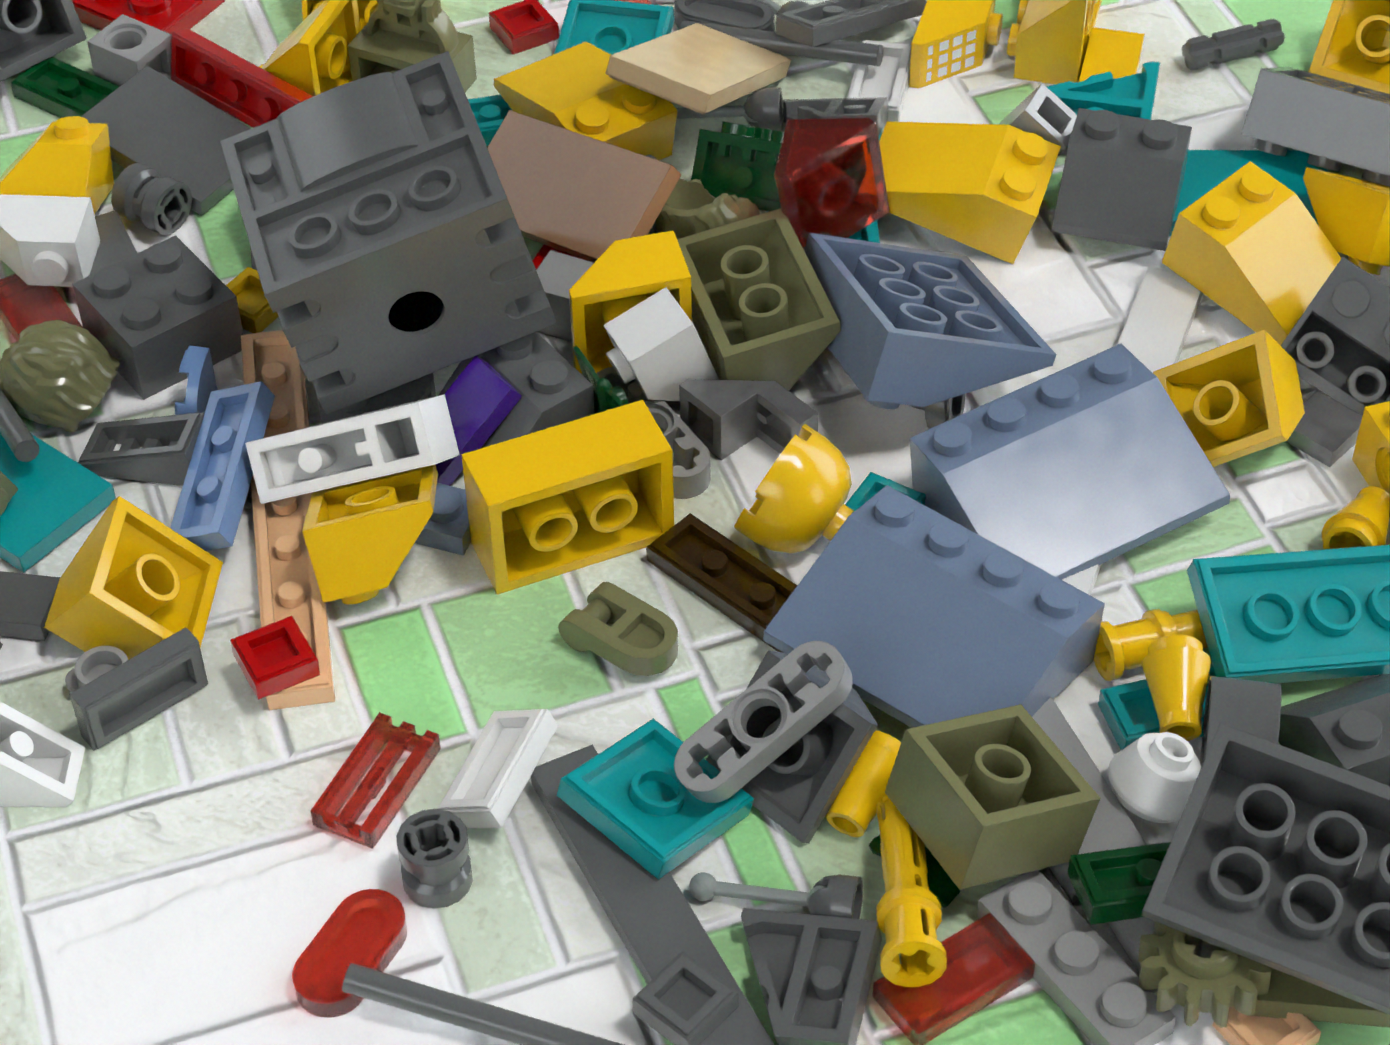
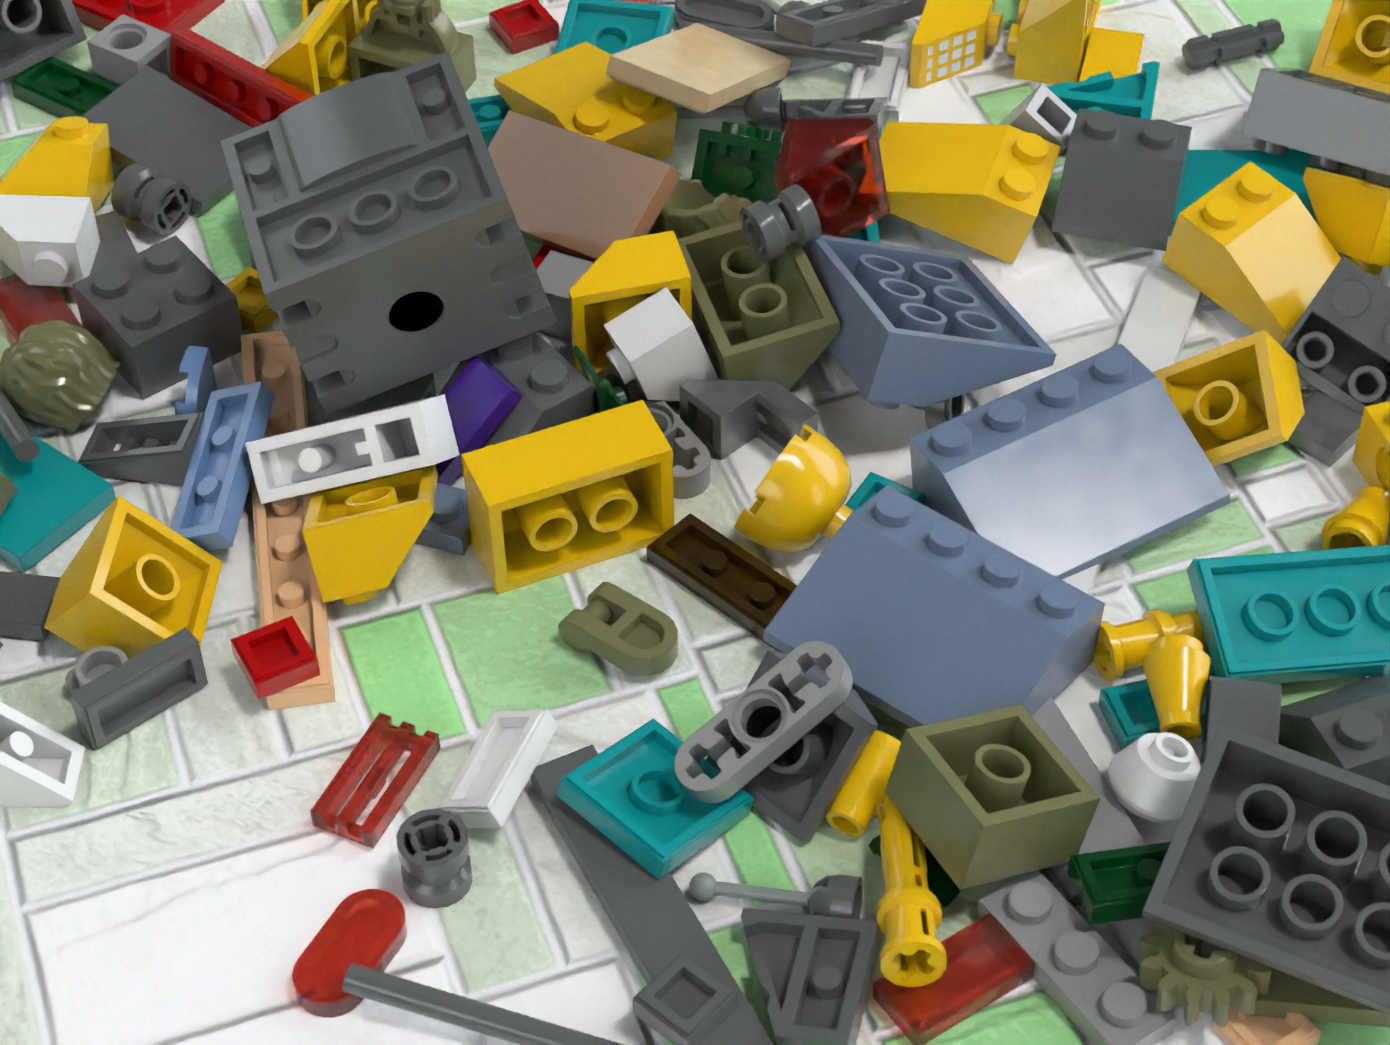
(780, 223): none -> dark grey wheel

